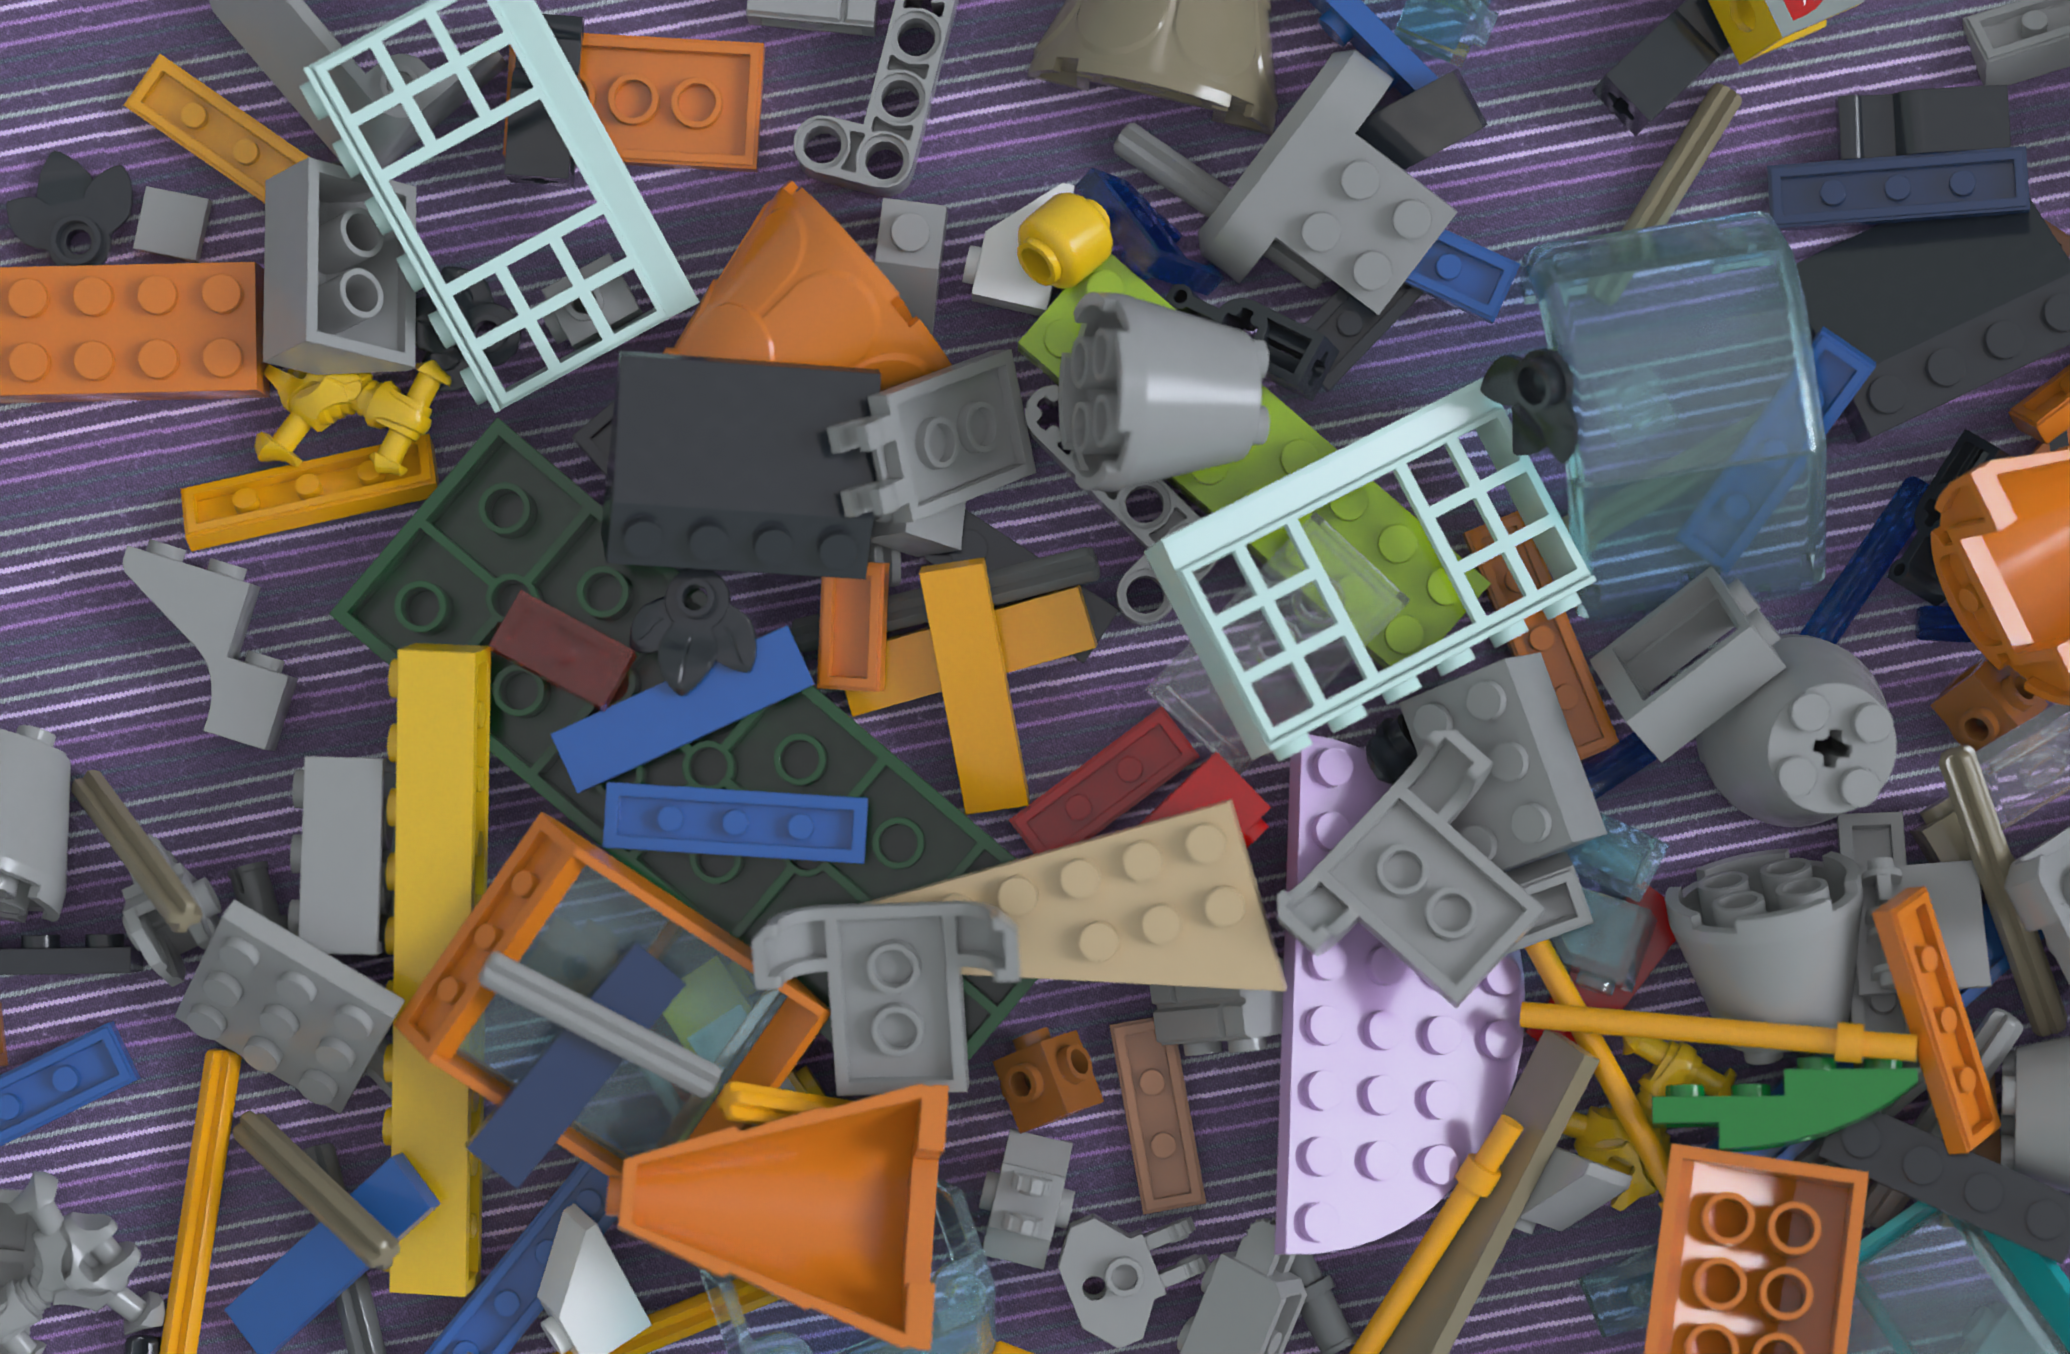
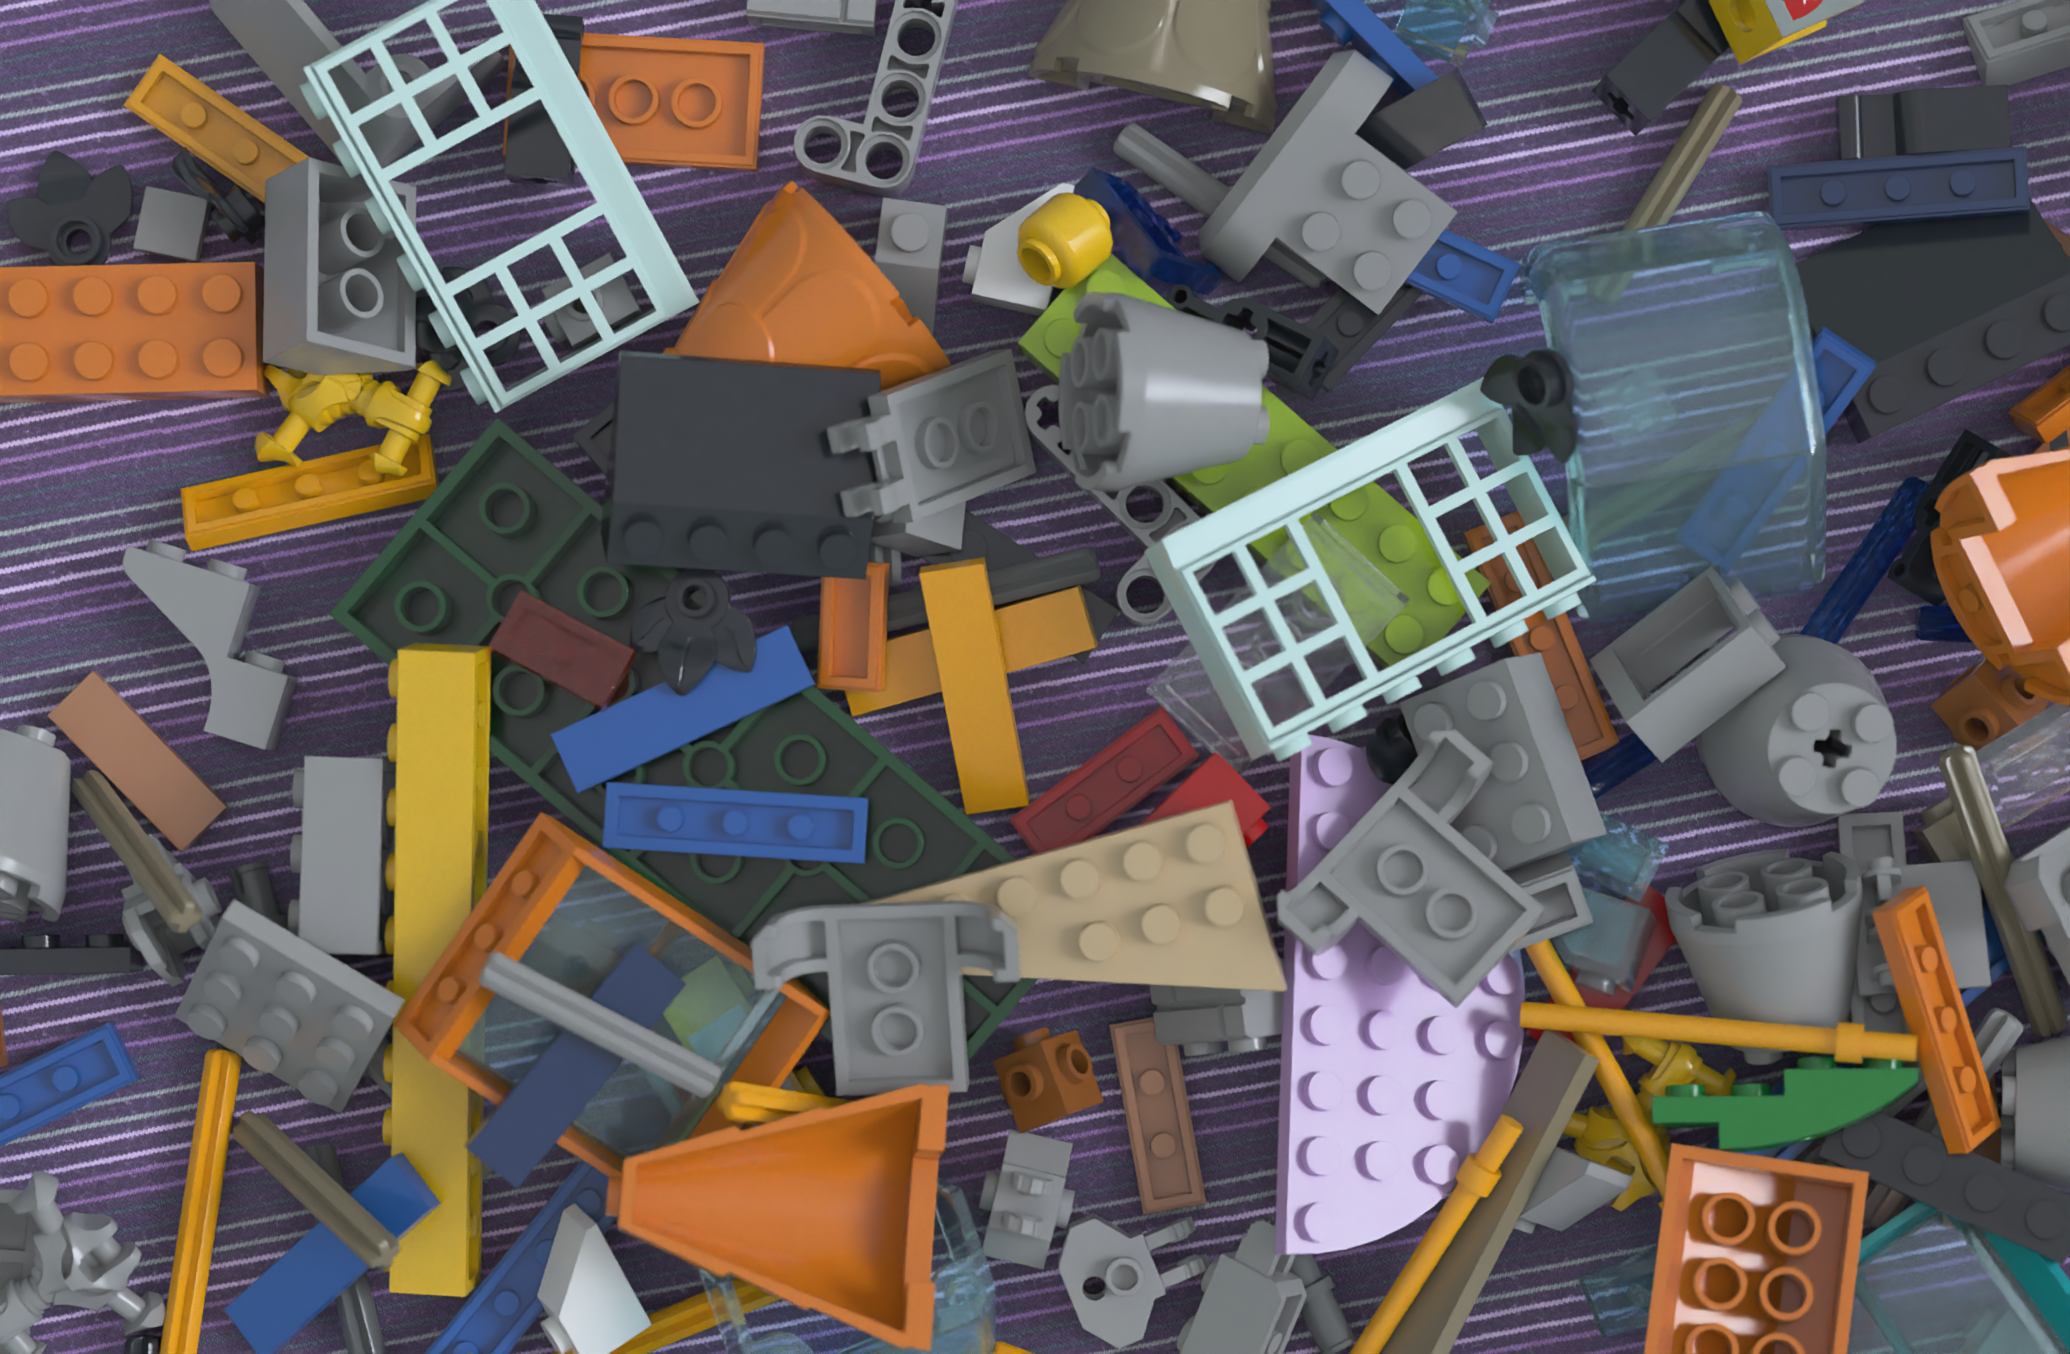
(138, 761): none -> nougat tile
(234, 210): none -> black plate

